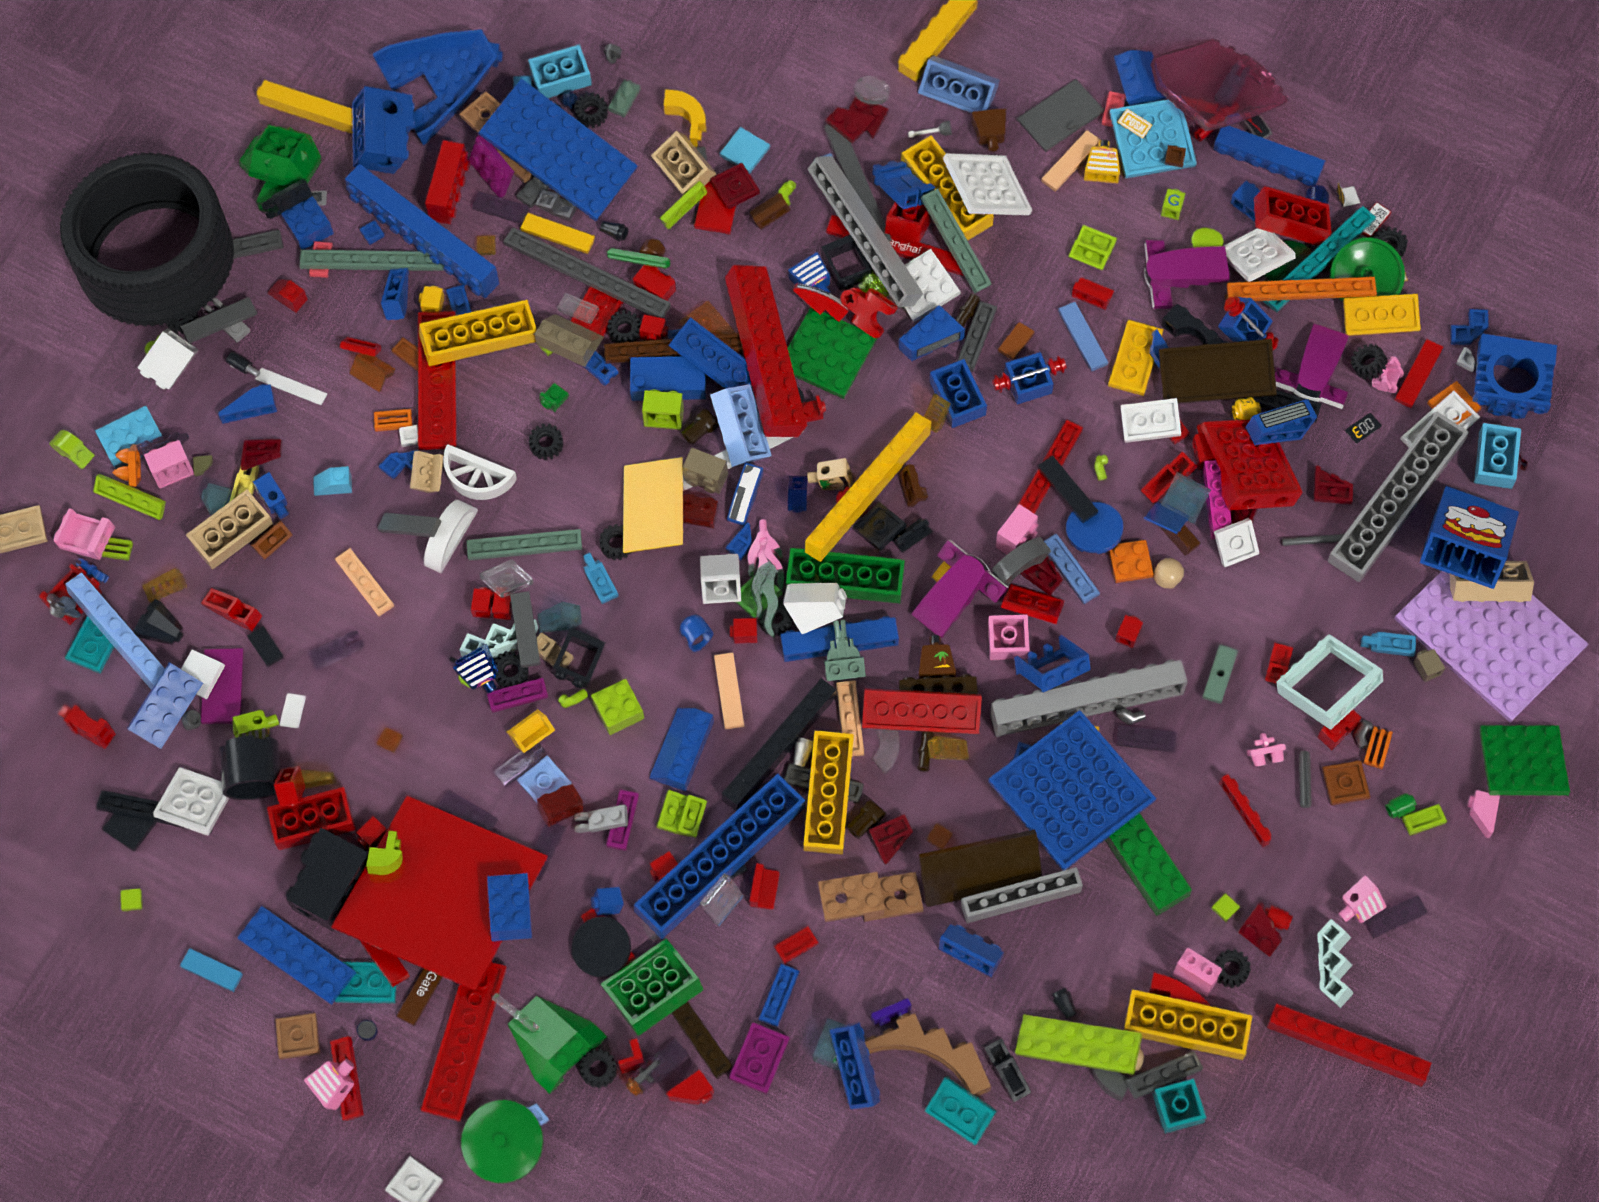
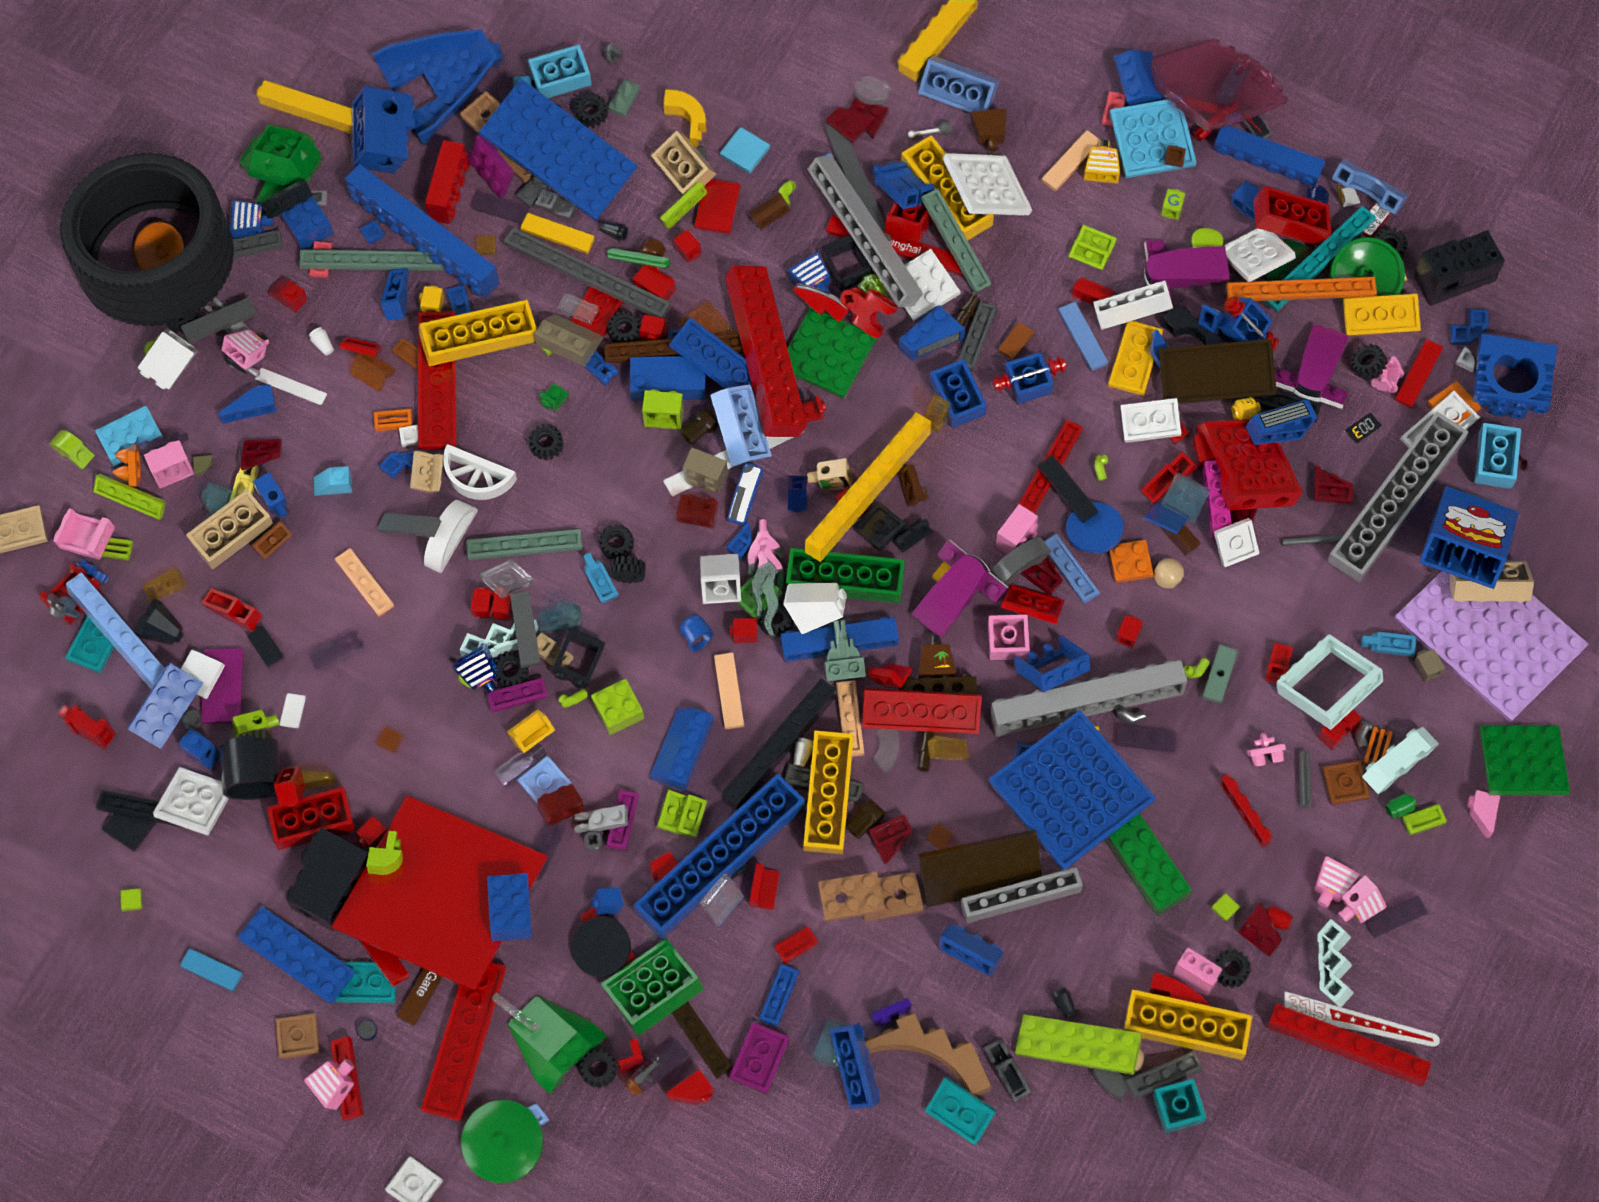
(157, 245): none -> orange hat
(197, 746): none -> blue torso
(245, 347): none -> bright pink torso
(248, 219): none -> blue torso
(321, 341): none -> white cone
(467, 811): clear purple tile -> none
(569, 99): dark blue plate -> none
(587, 843): none -> dark grey bush
(628, 570): none -> black tyre
(653, 505): yellow piece -> none
(687, 246): none -> red brick
(735, 186): dark red plate -> none
(890, 675): none -> red panel
(1064, 110): dark grey container -> none
(1133, 305): none -> white brick
(1134, 123): sticker -> none
(1197, 671): none -> lime arm
(1210, 318): none -> blue slope
(1334, 881): none -> bright pink torso
(1357, 1021): none -> sticker
(1358, 178): none -> medium blue arch
(1399, 759): none -> light aqua brick
(1458, 267): none -> black piece

